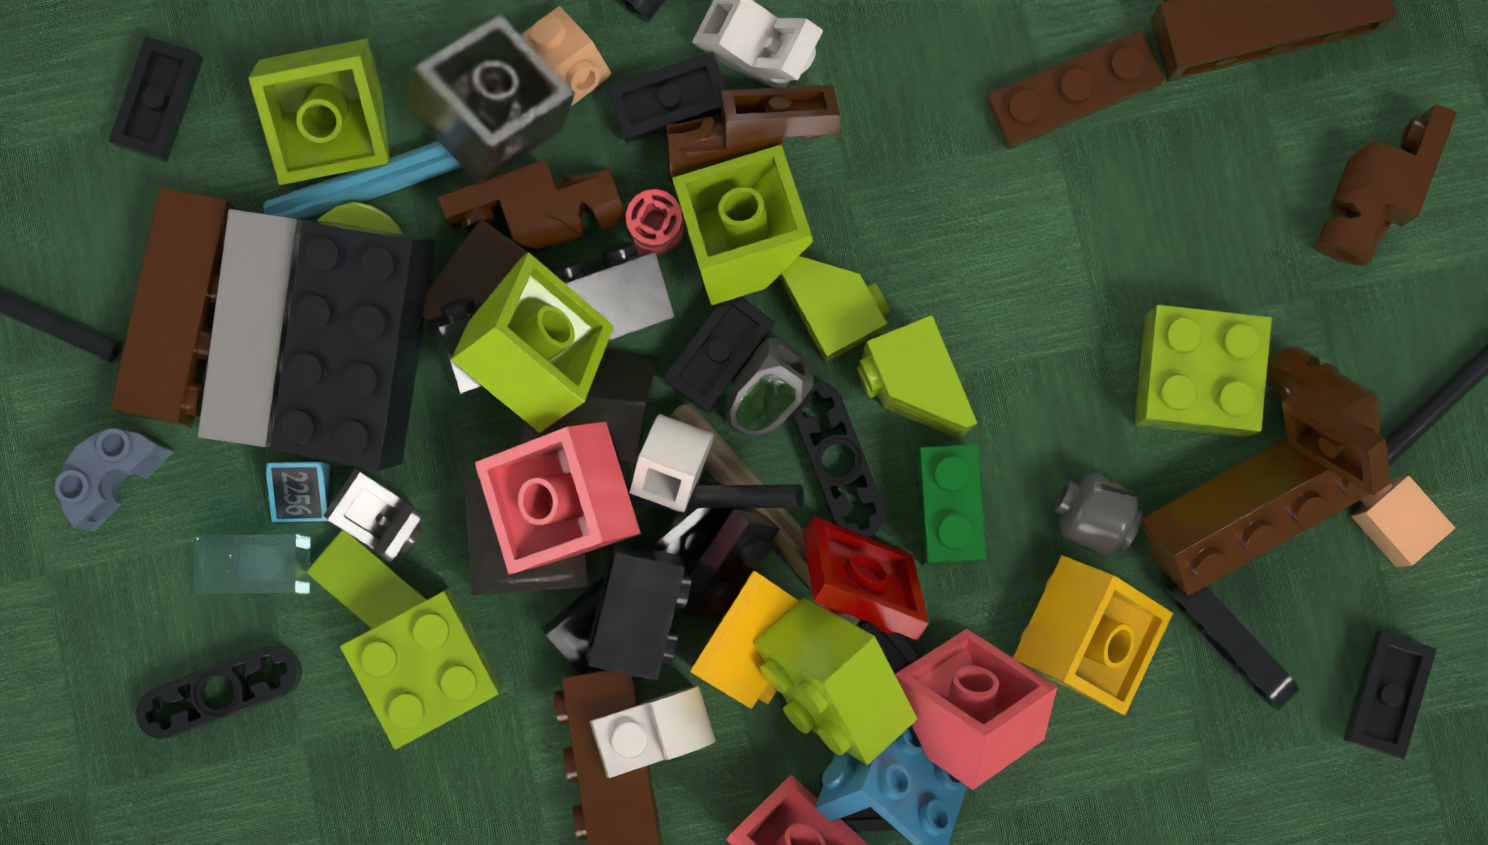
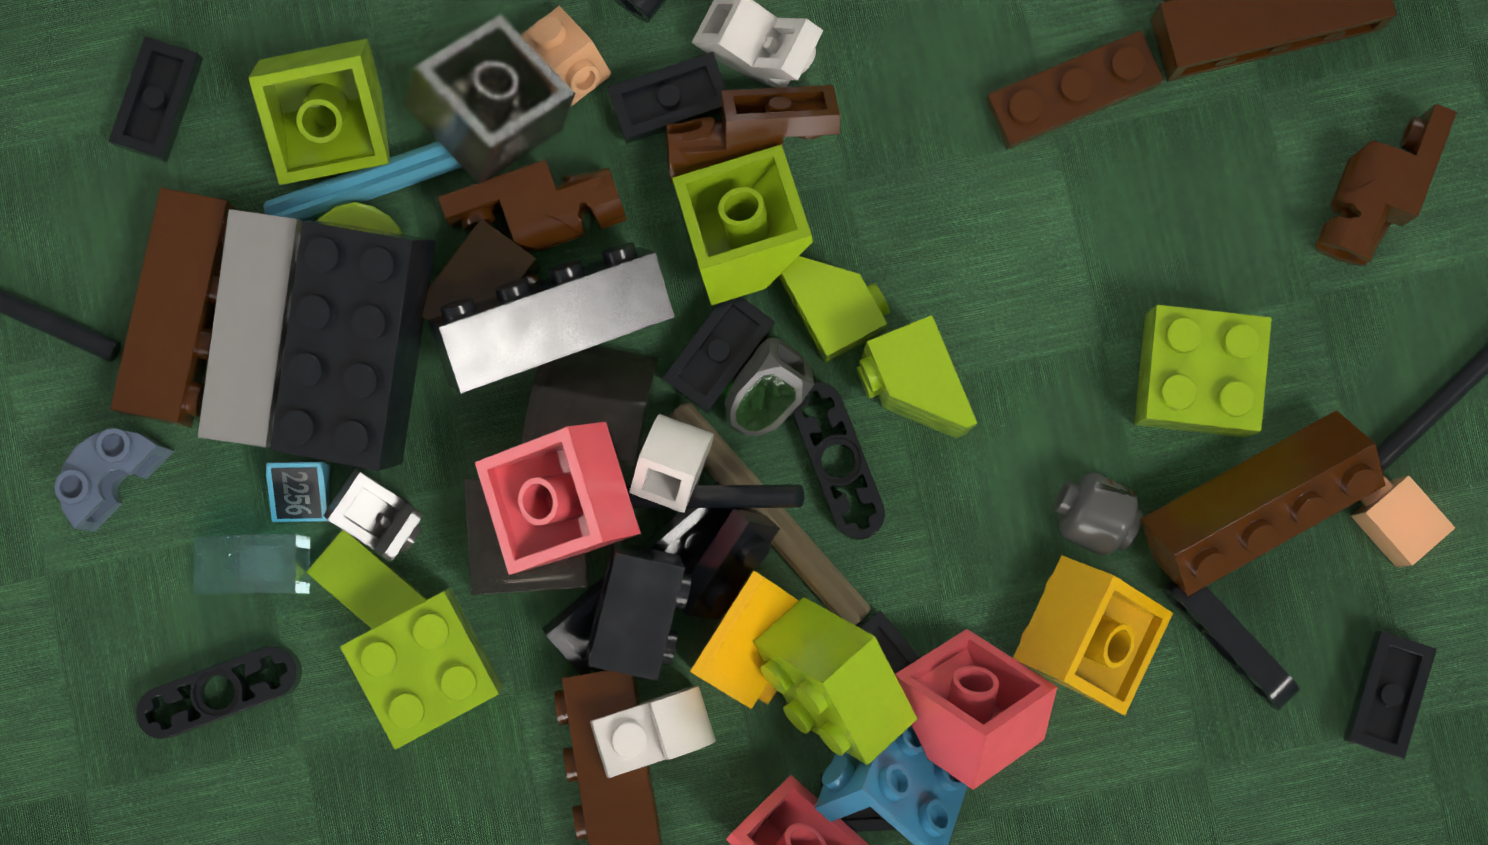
(534, 344): lime slope -> none
(659, 232): coral wheel -> none
(864, 579): red plate -> none
(950, 504): green brick -> none
(1330, 418): reddish brown plate -> none

